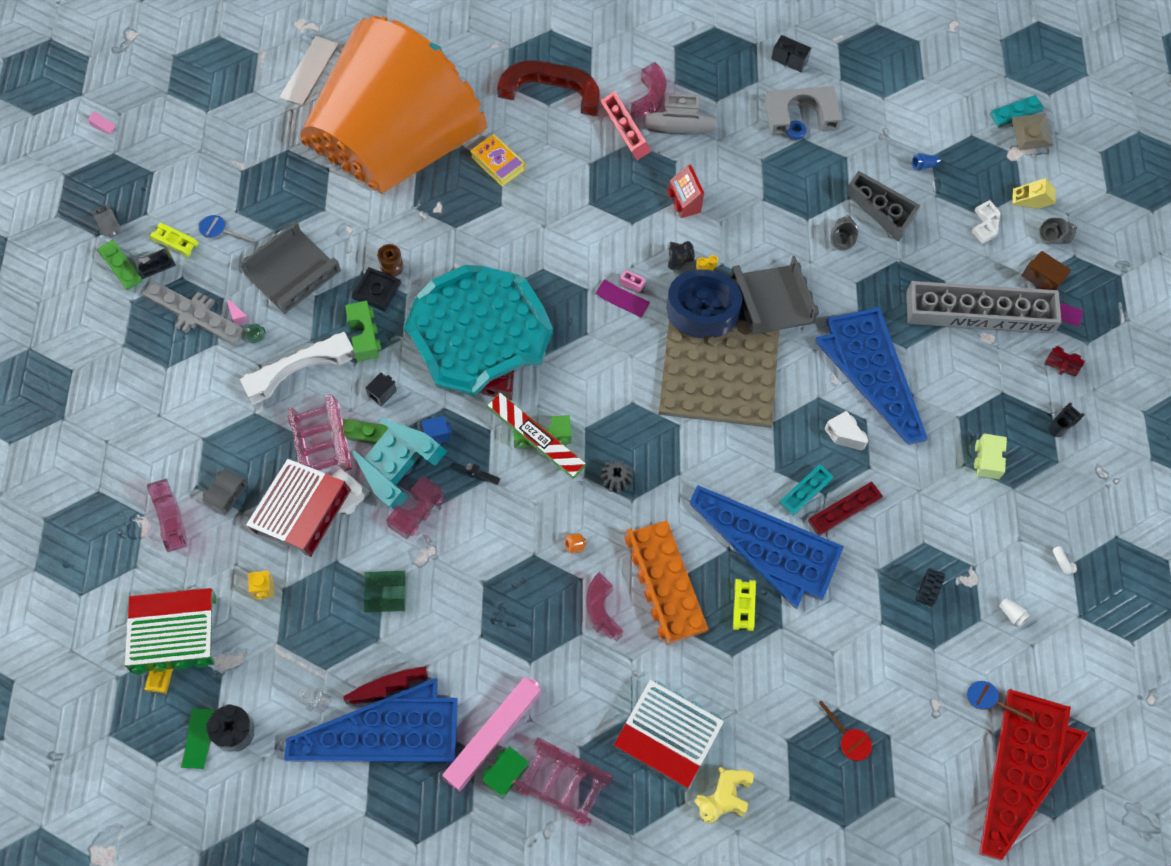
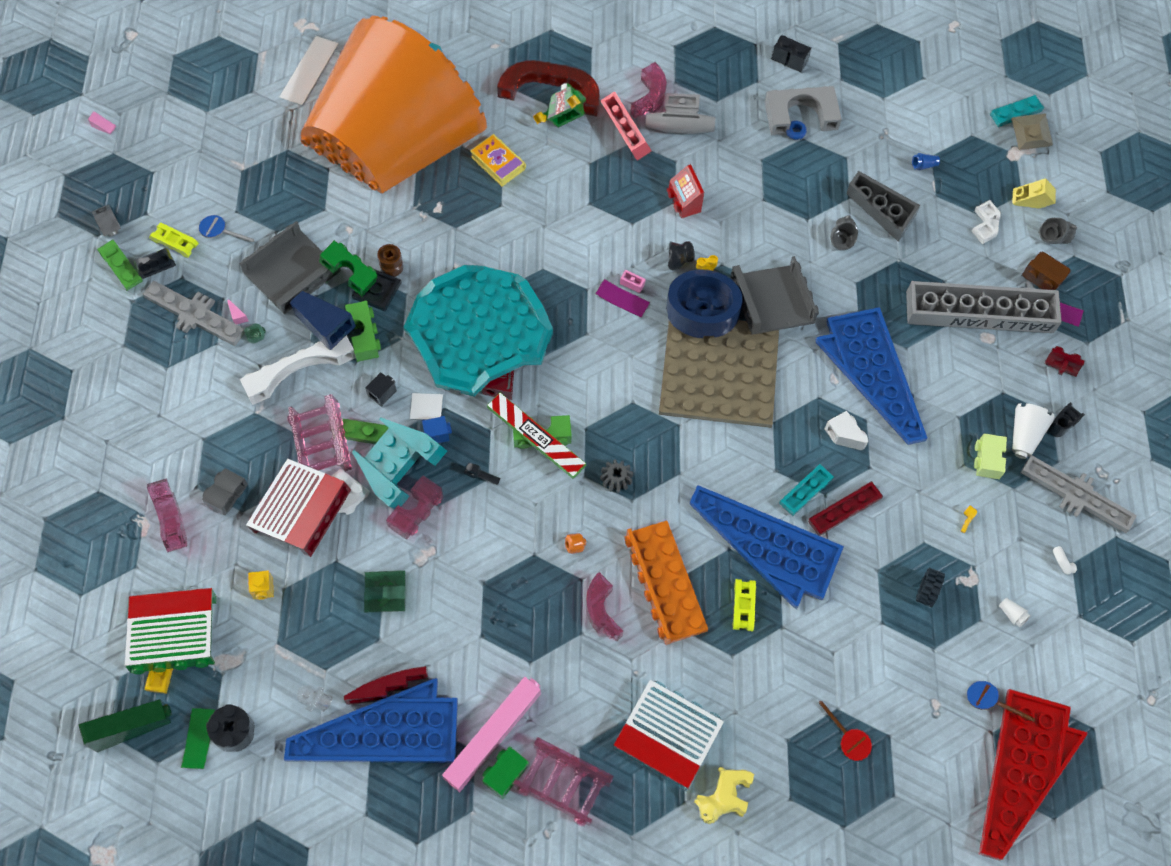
(124, 725): none -> dark green slope
(323, 319): none -> dark blue slope
(337, 256): none -> green arch
(426, 406): none -> white sticker
(563, 107): none -> torso
(970, 512): none -> yellow hand
(1029, 428): none -> white cone
(1078, 494): none -> light grey hinge

